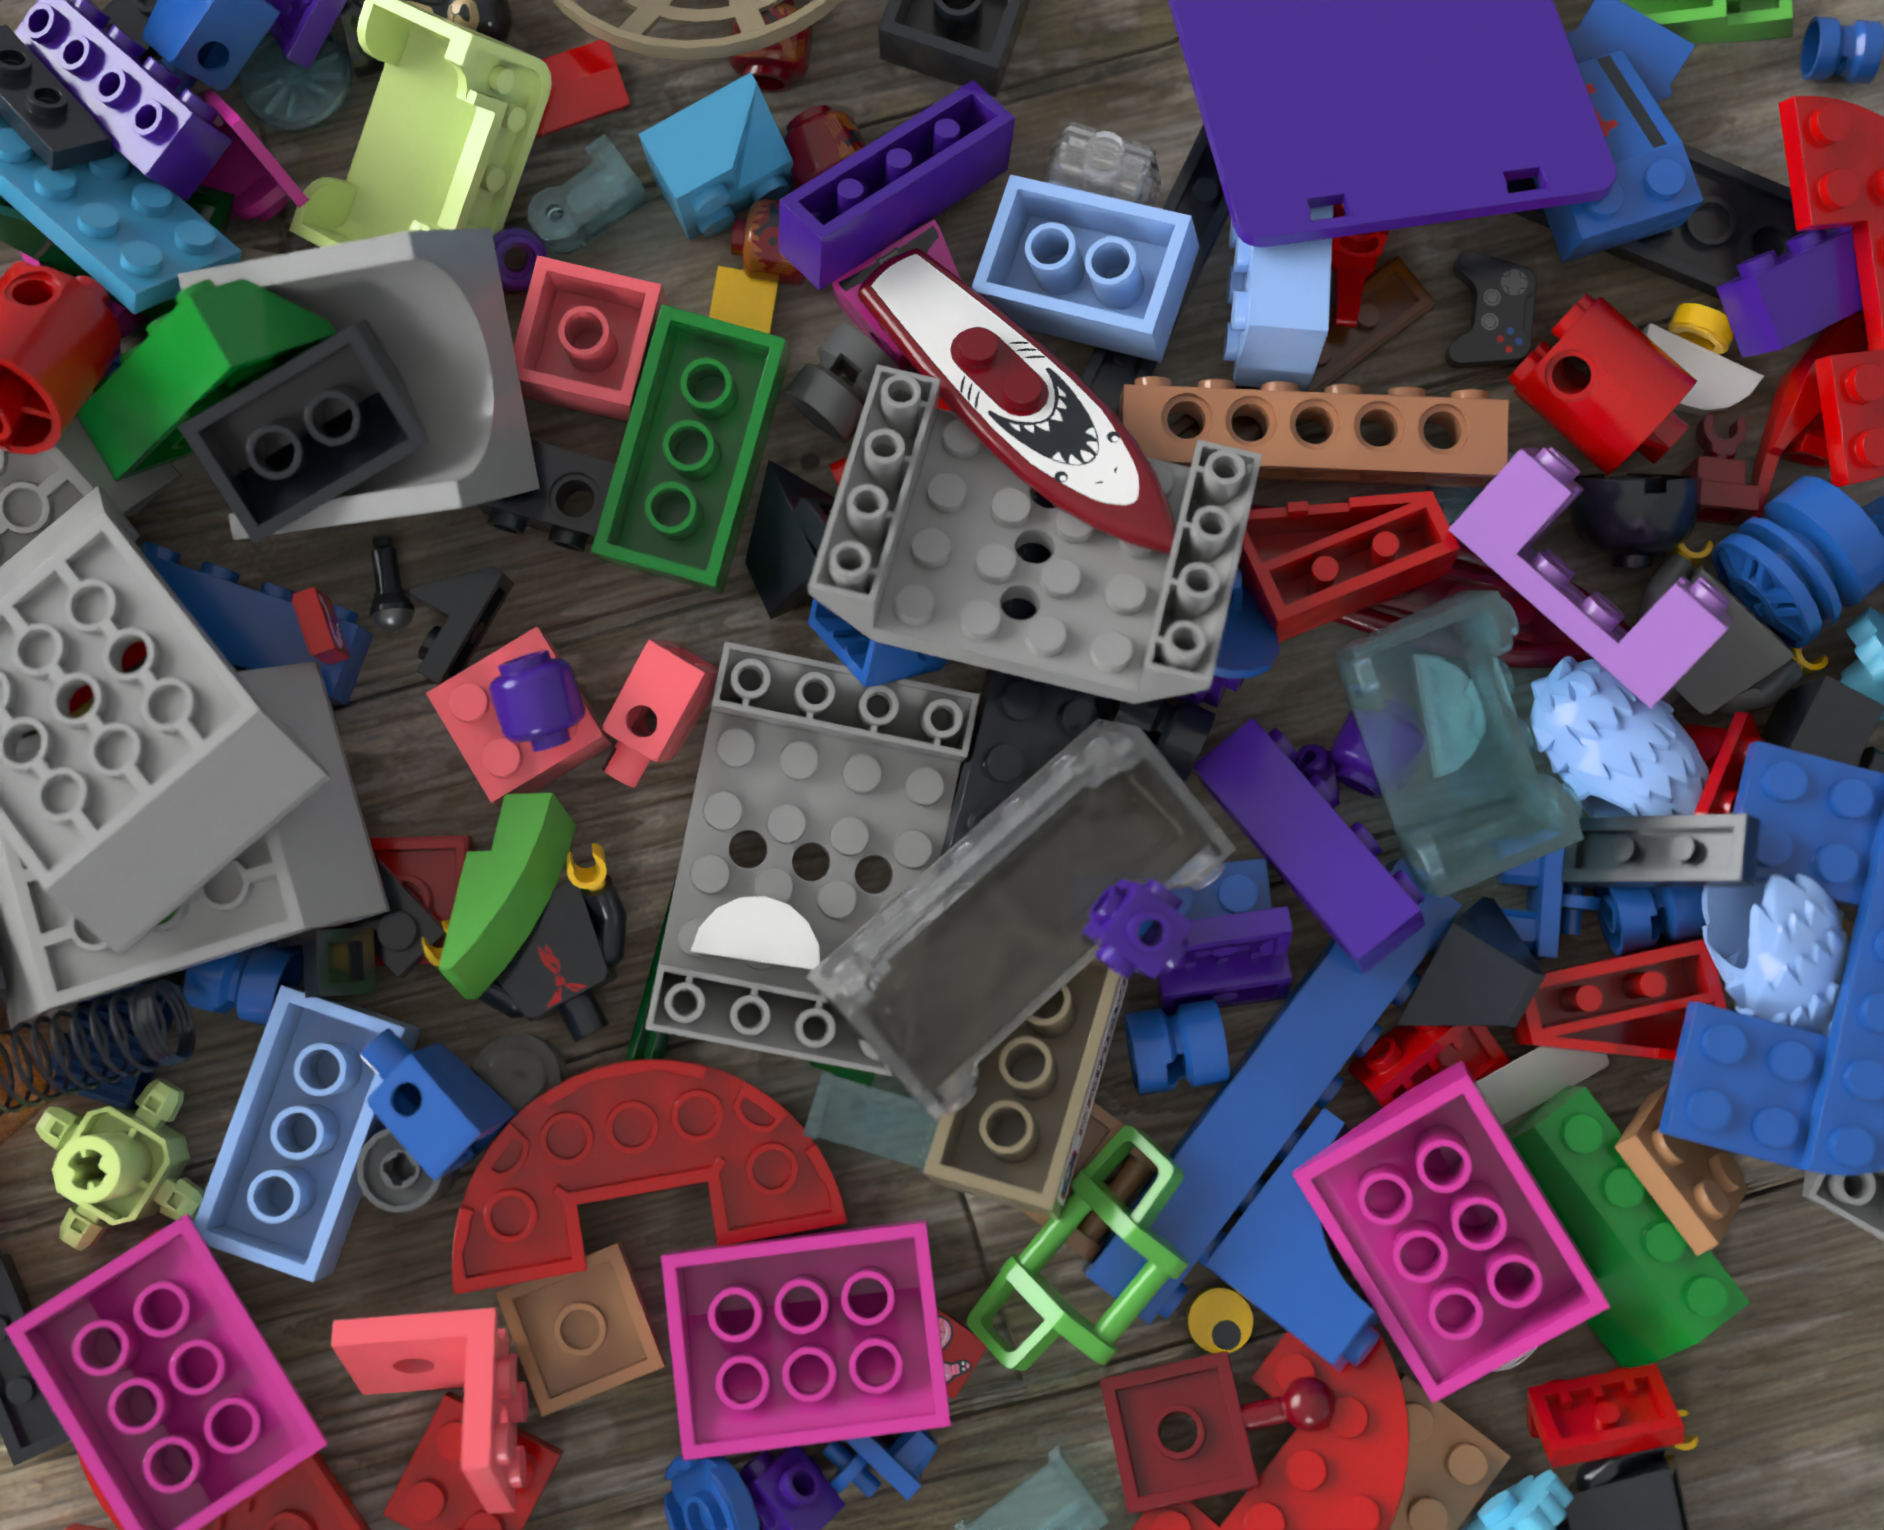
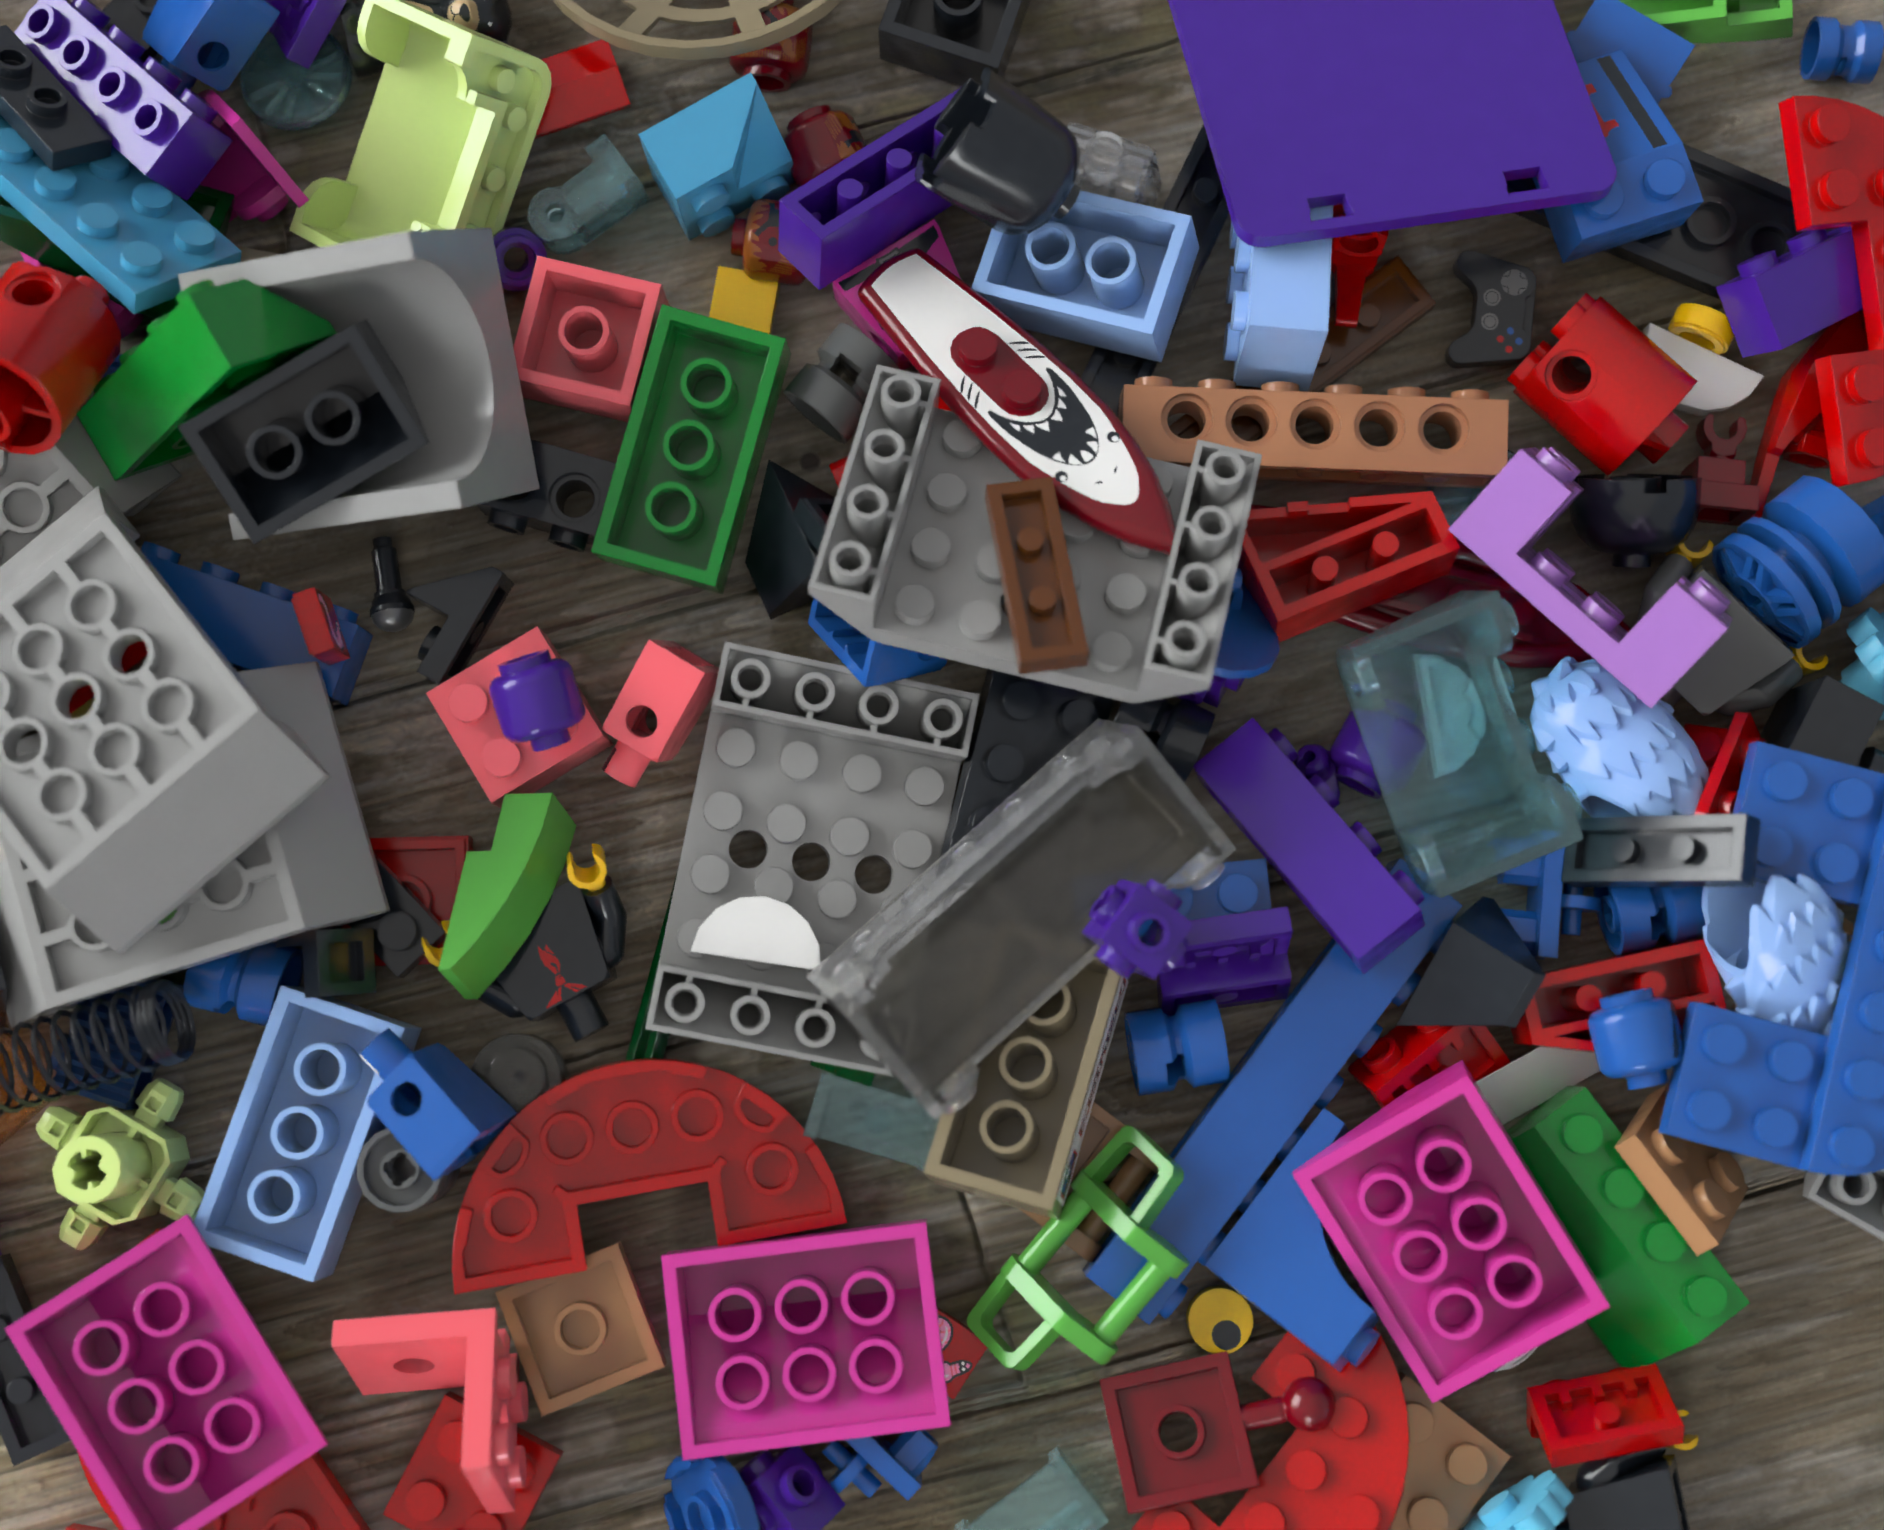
(1002, 158): none -> black cylinder
(1036, 576): none -> reddish brown plate
(1636, 1037): none -> blue head

